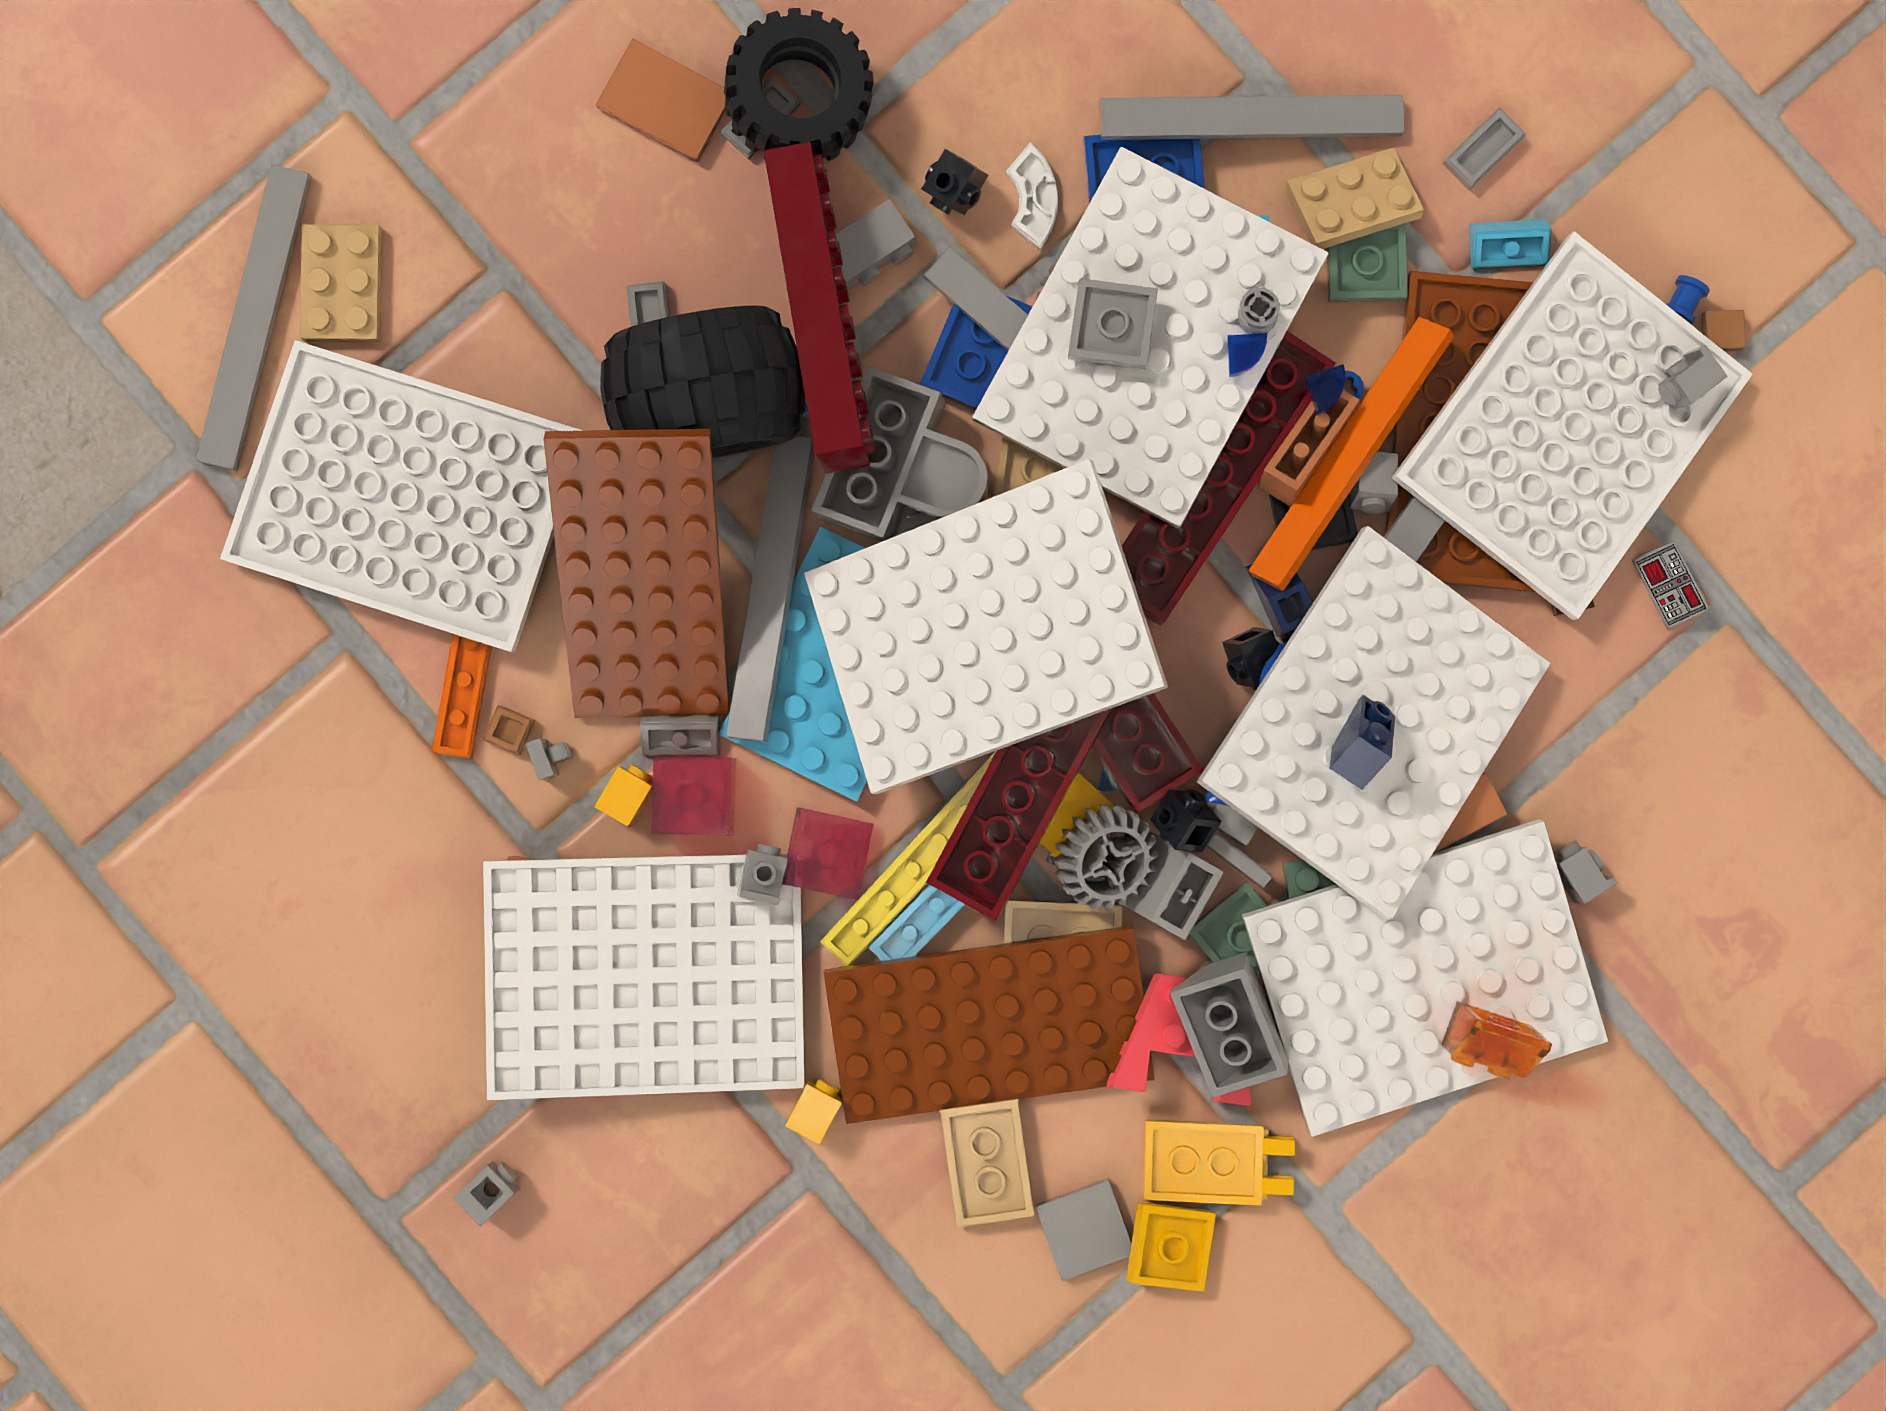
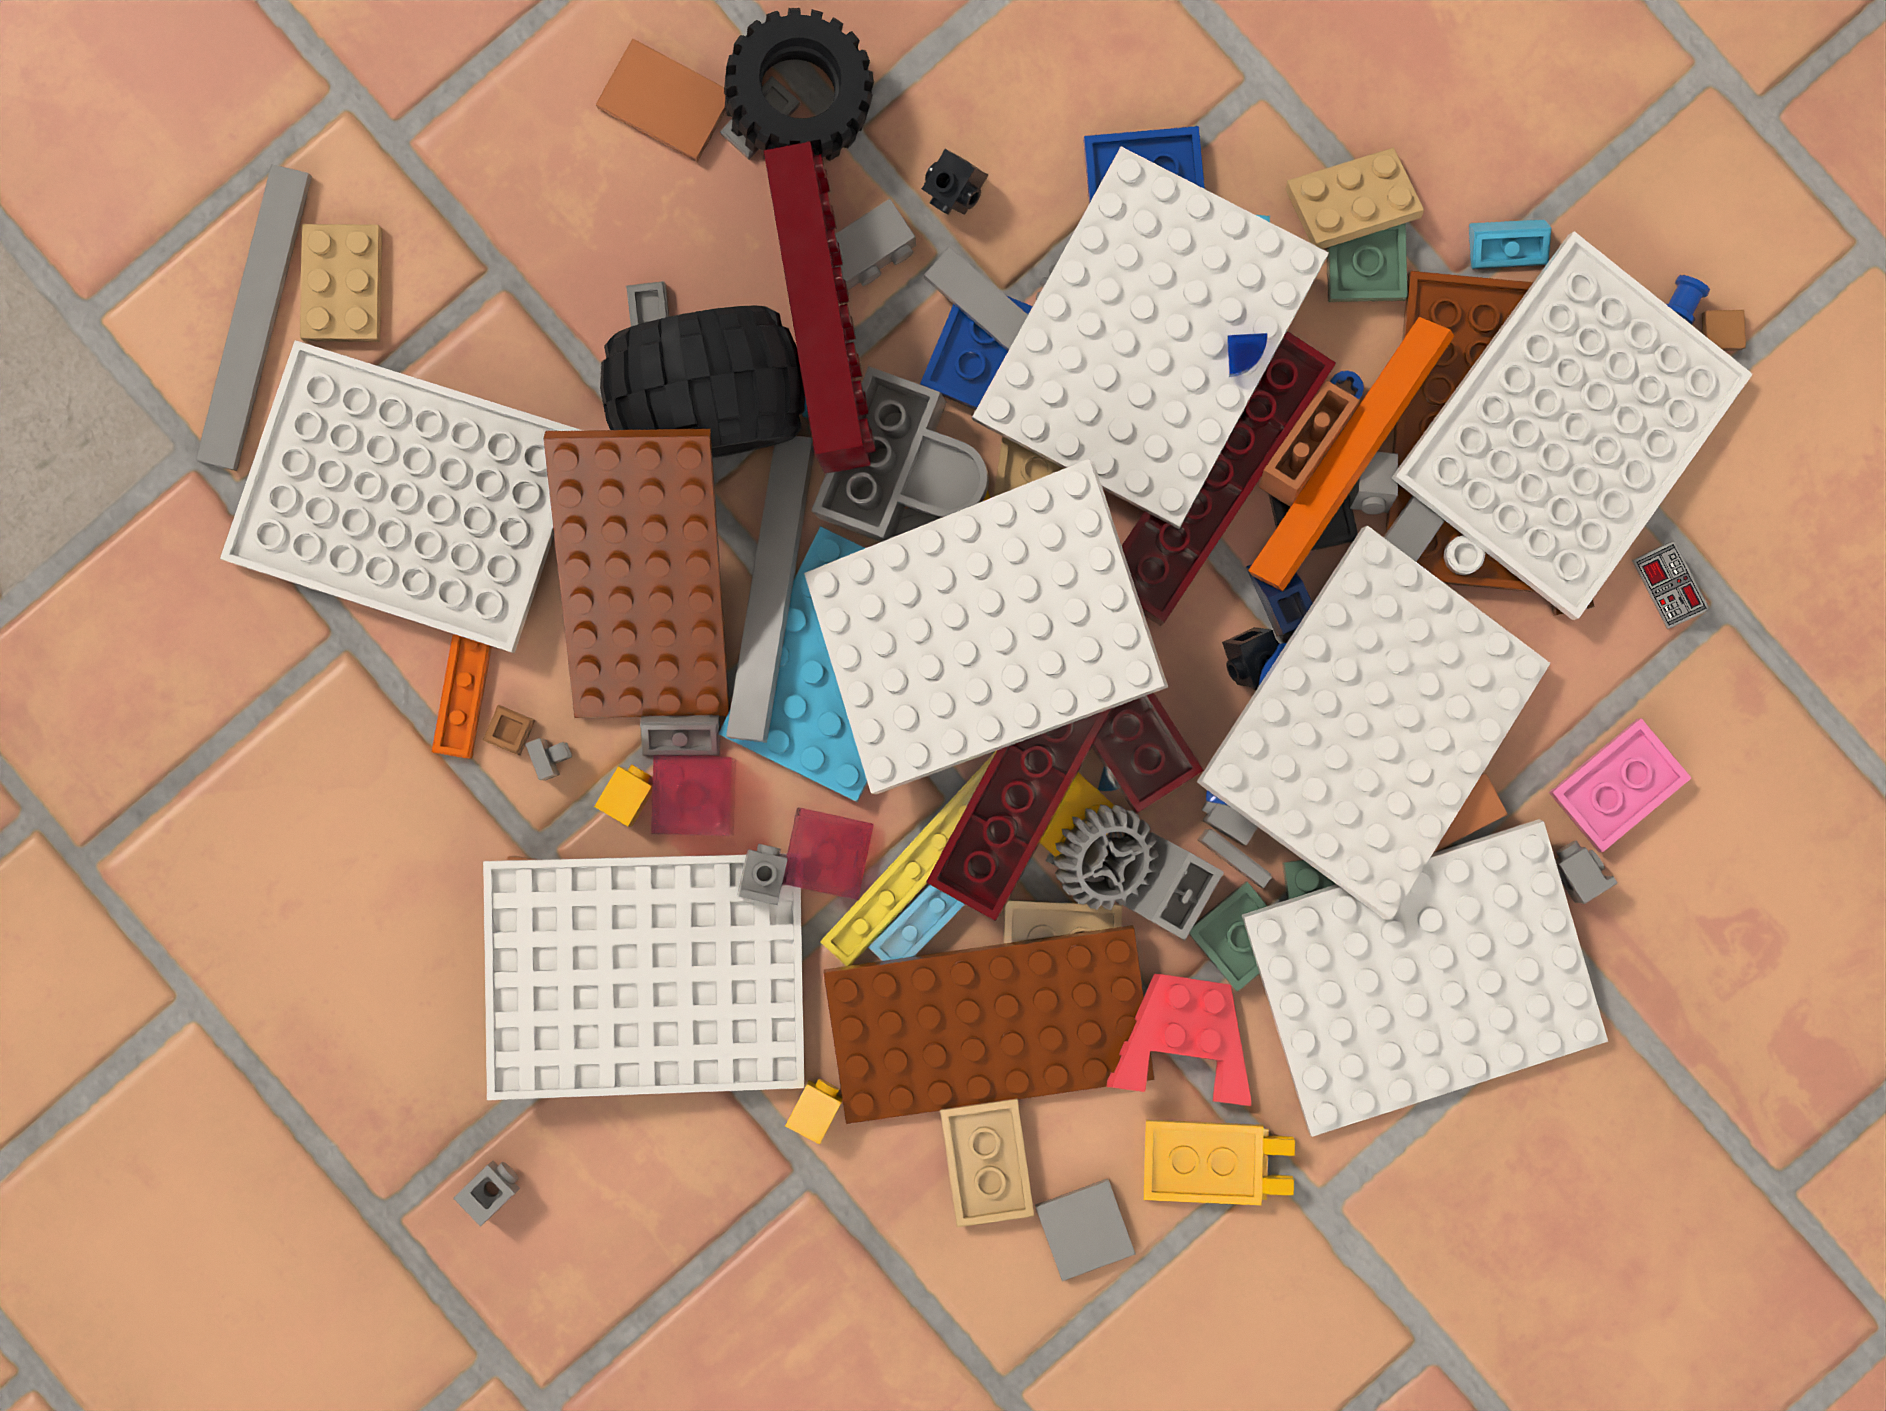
(1036, 196): white tile -> none
(1112, 323): light grey plate -> none
(1170, 1246): yellow plate -> none
(1185, 820): black brick -> none
(1230, 1026): light grey slope -> none
(1251, 117): light grey tile -> none
(1258, 319): light grey wheel -> none
(1326, 388): clear blue tile -> none
(1364, 742): slope -> none
(1463, 556): none -> white tile
(1484, 148): light grey tile -> none
(1493, 1041): clear orange slope -> none
(1620, 785): none -> bright pink plate
(1691, 378): light grey brick -> none

